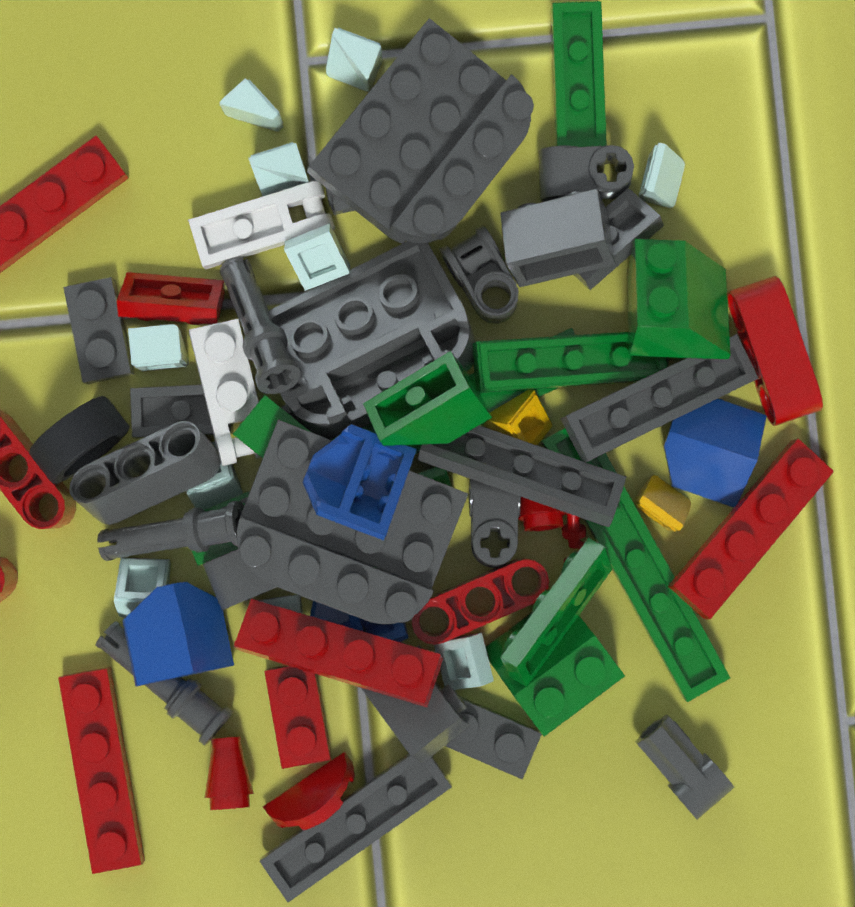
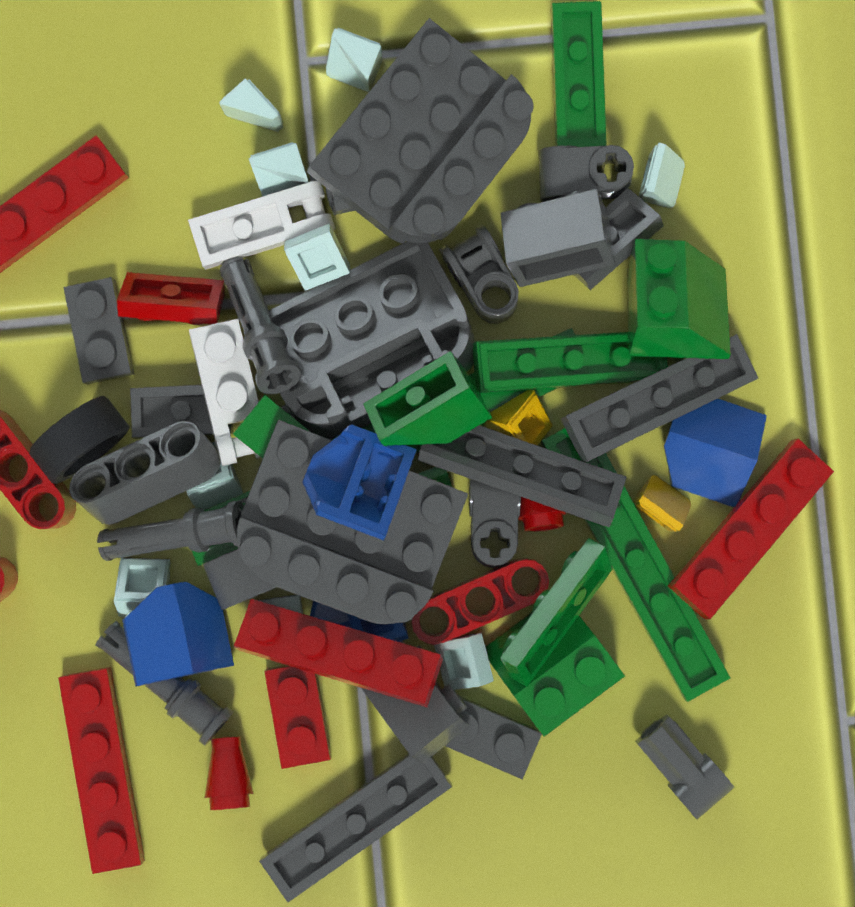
(157, 347): light aqua slope -> none
(314, 797): red tile -> none
(573, 532): red hand -> none
(775, 350): red beam -> none

